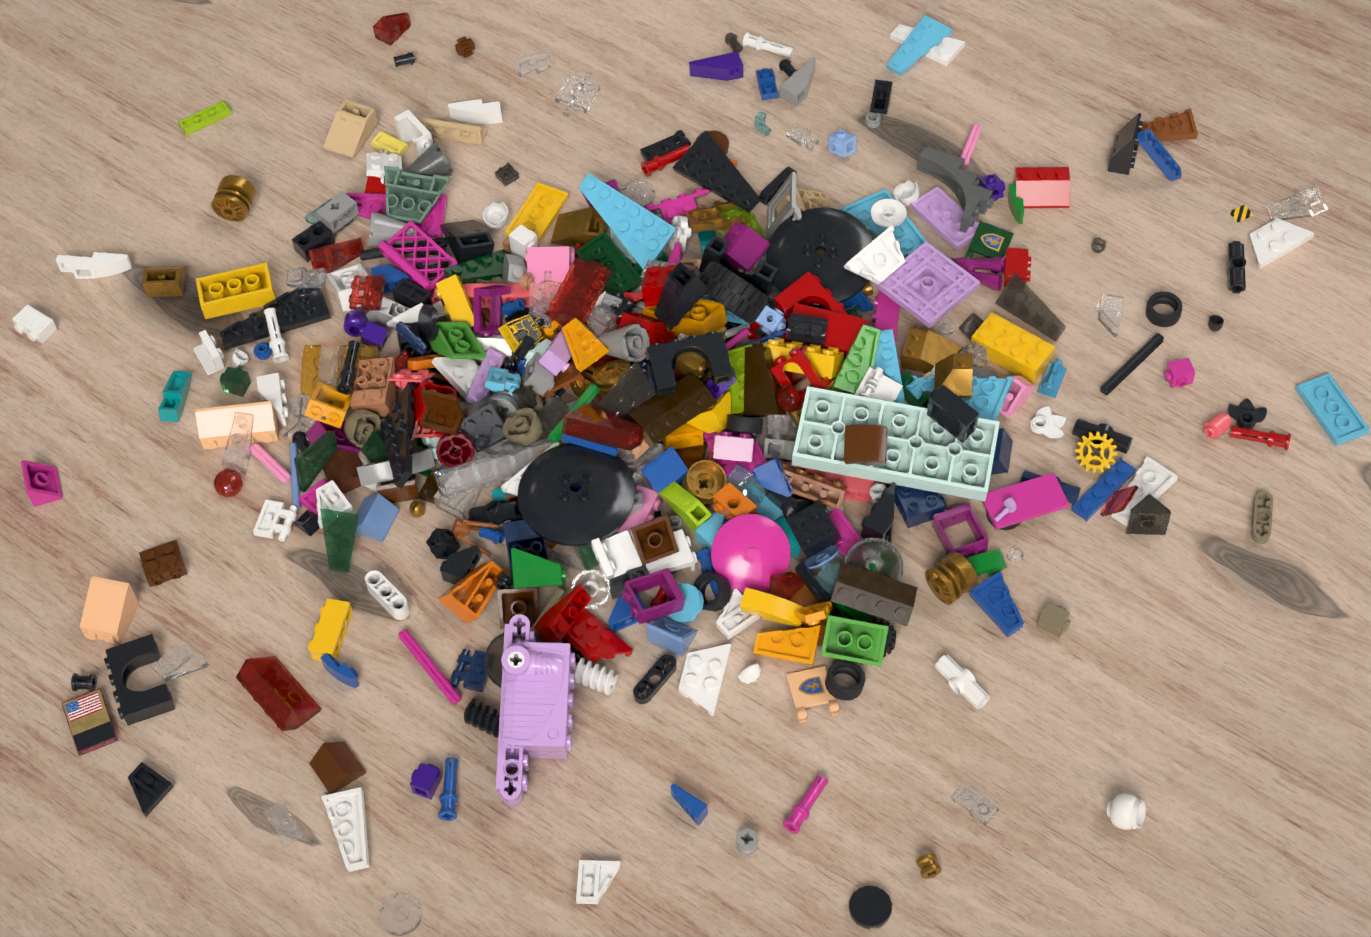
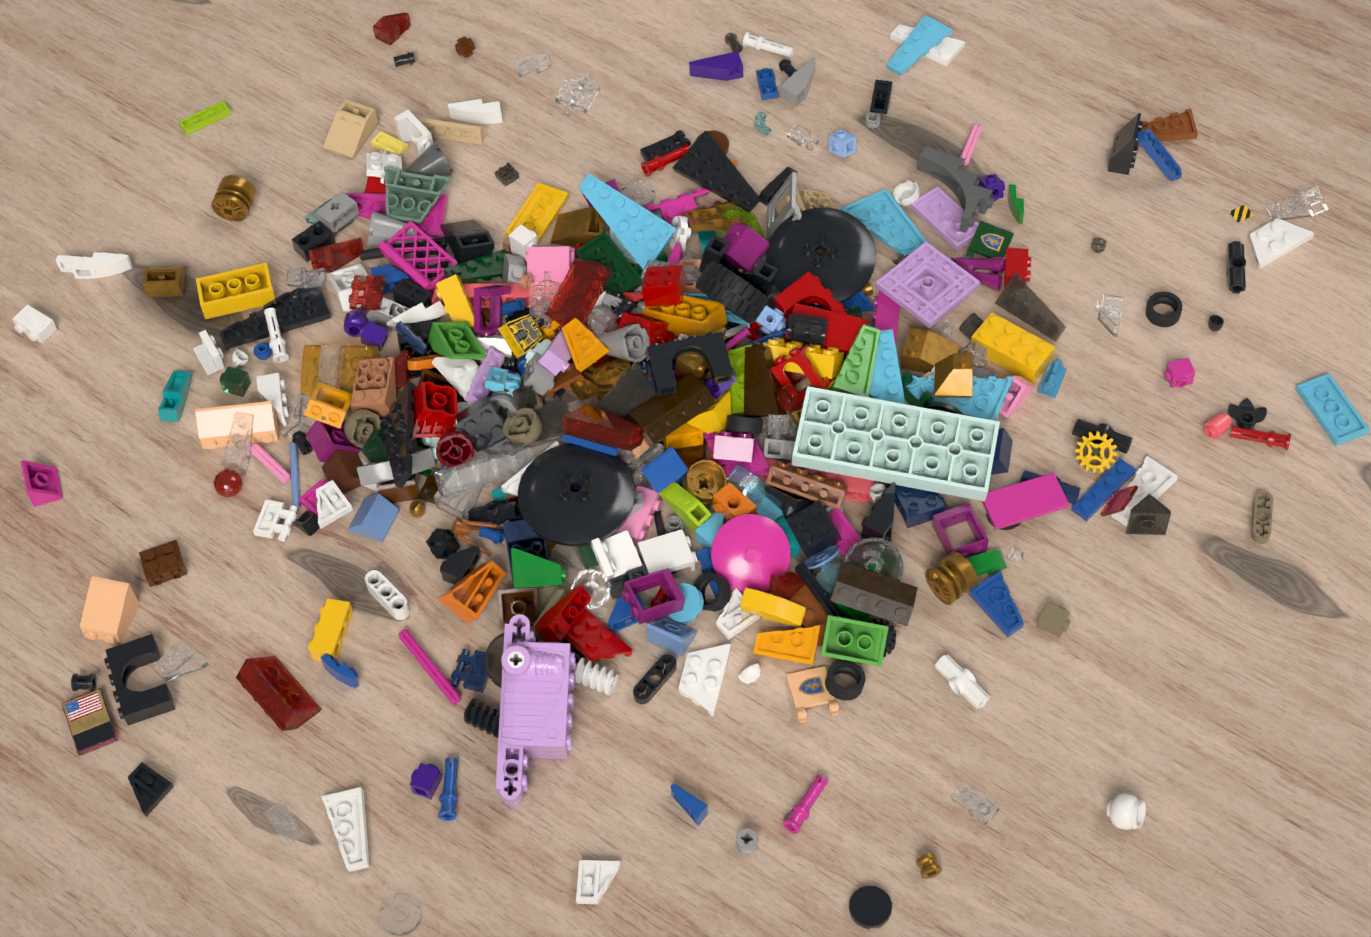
(313, 459): clear green wing -> none
(336, 766): reddish brown slope -> none
(339, 537): clear green wing -> none
(348, 374): black pin -> none
(406, 376): coral hinge -> none
(427, 323): black tile -> none
(442, 412): reddish brown bracket -> none
(496, 215): white hair -> none
(503, 582): black bush -> none
(526, 344): black pin -> none
(585, 398): green axle -> none
(654, 539): reddish brown slope -> none
(679, 295): black slope -> none
(772, 477): slope -> none
(814, 613): light orange wing -> none
(865, 444): reddish brown slope -> none
(878, 258): white wing -> none
(878, 386): white hinge -> none
(888, 213): white dish -> none
(952, 413): black window -> none
(1010, 506): lavender hand -> none
(1043, 186): slope -> none
(1049, 423): white plate -> none
(1131, 364): black axle -> none

